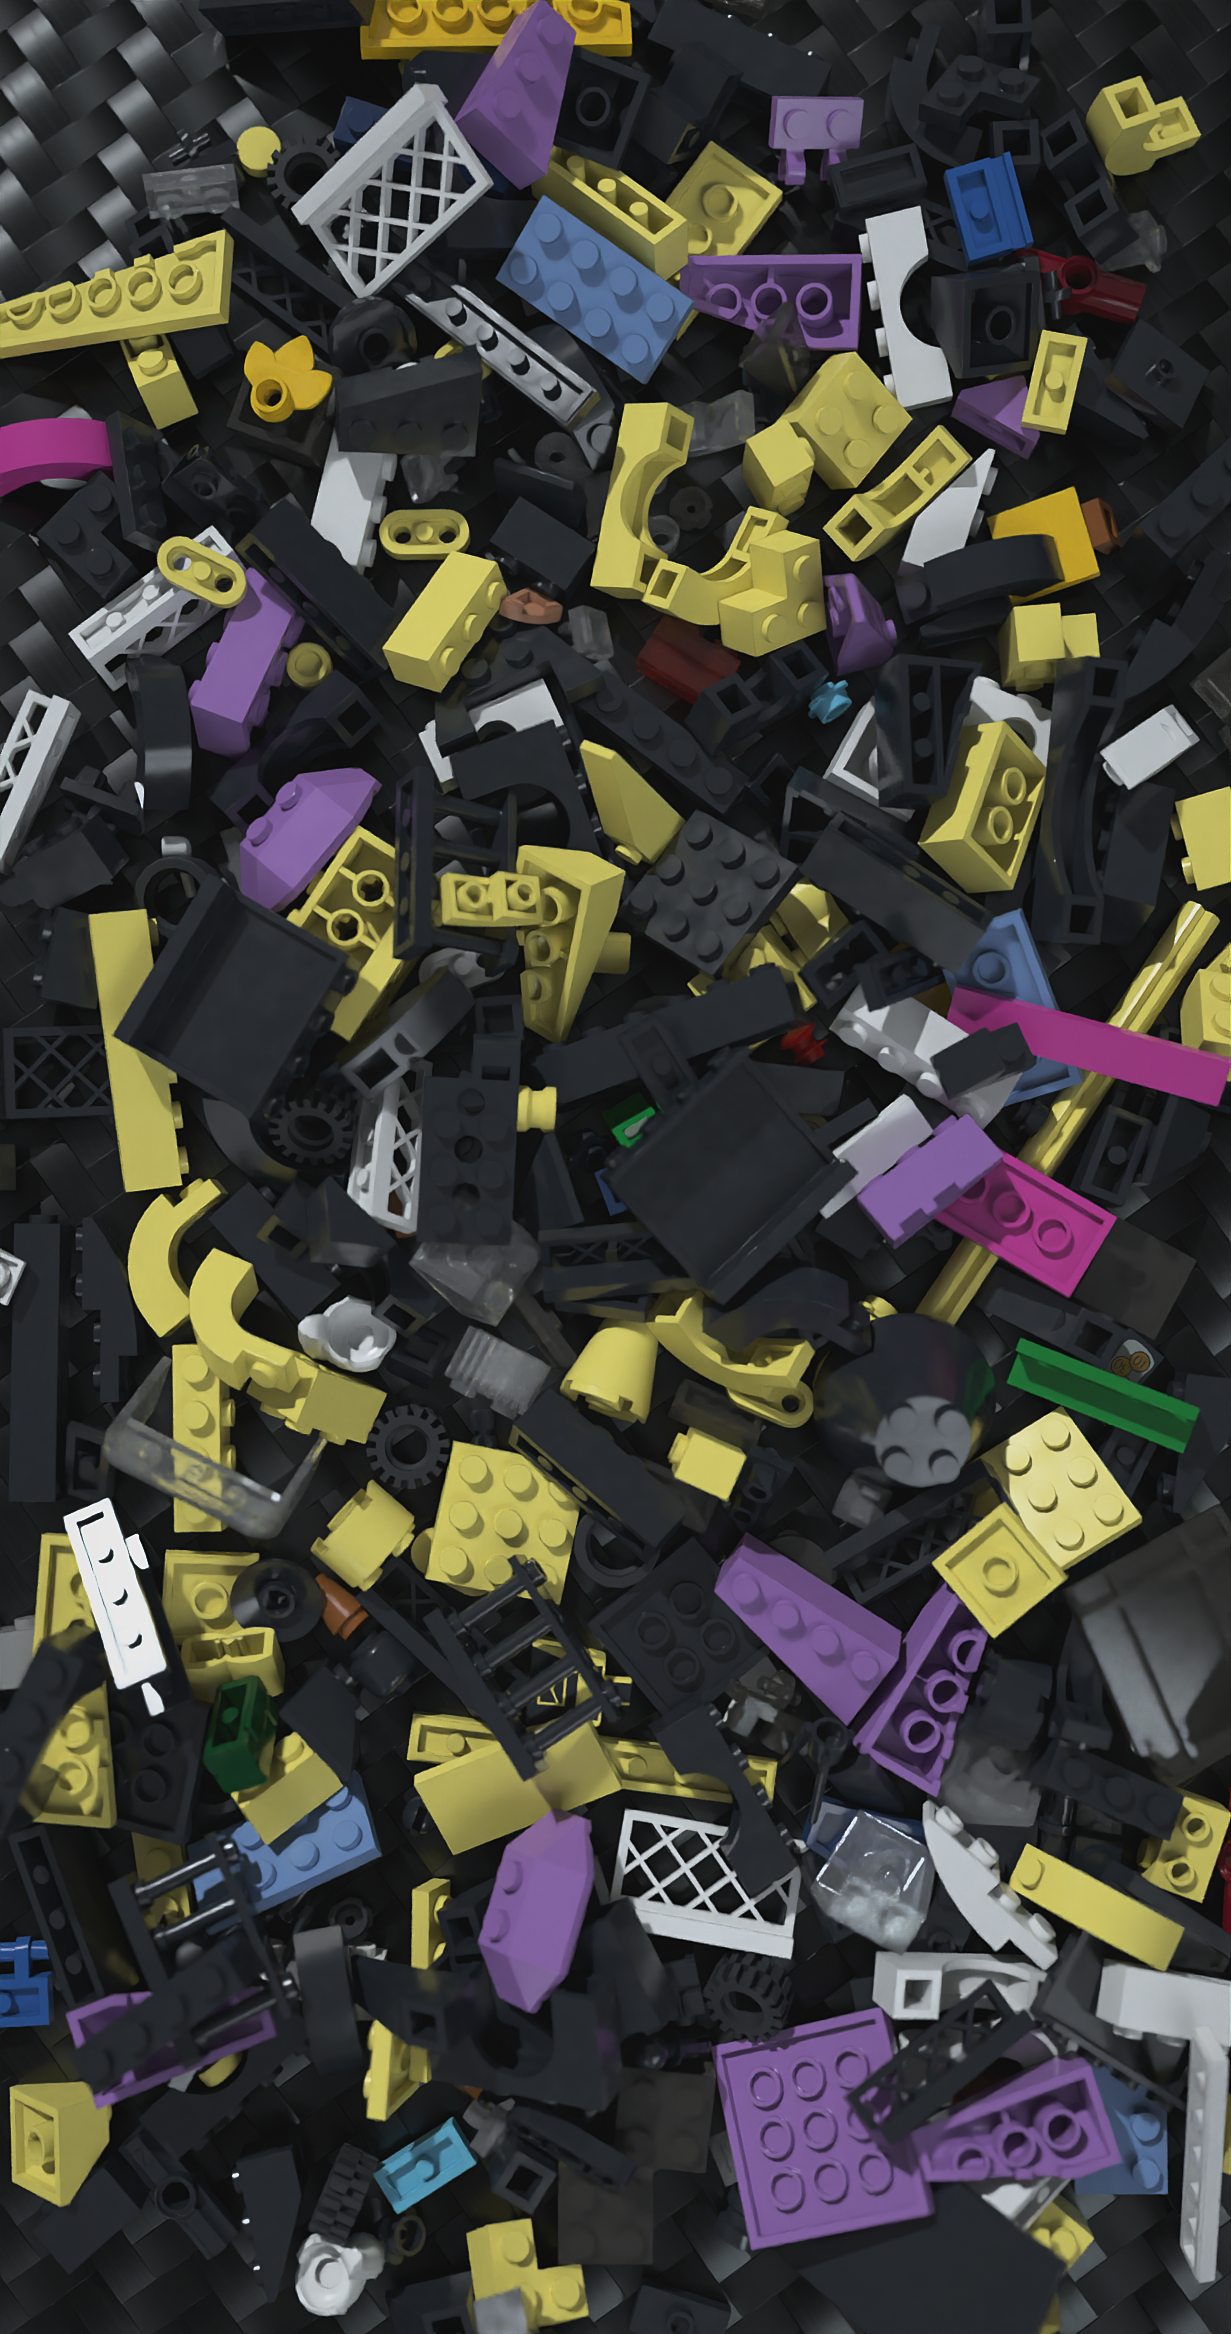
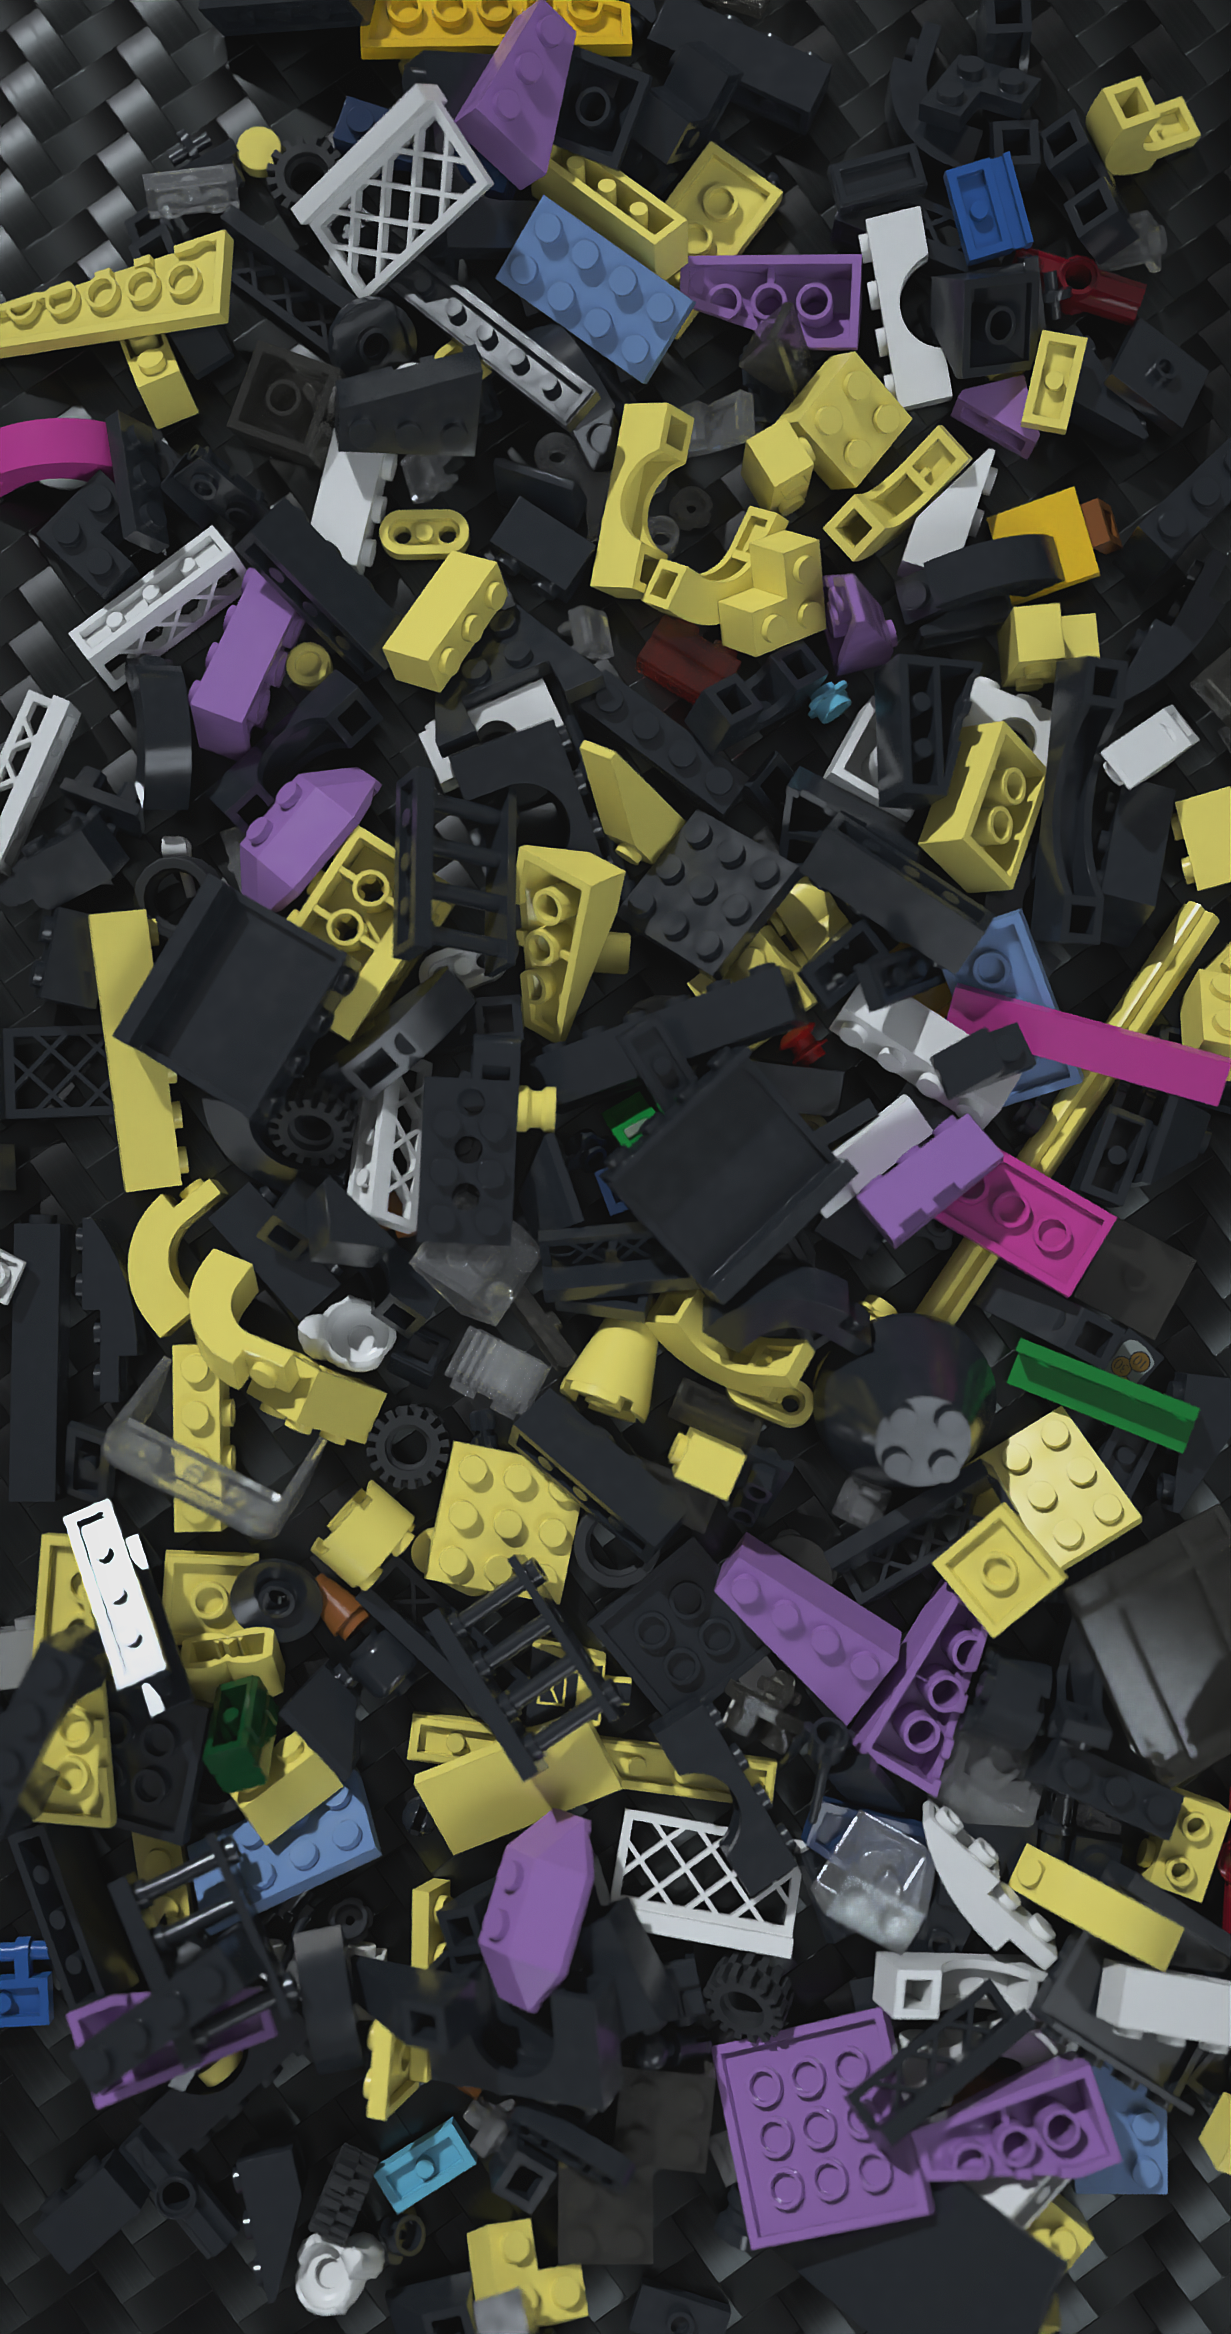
(55, 2137): light yellow slope -> none
(204, 572): light yellow plate -> none
(285, 373): yellow plate -> none
(490, 902): light yellow slope -> none
(530, 607): nougat tile -> none
(813, 124): medium lavender plate -> none
(1203, 2153): white tile -> none

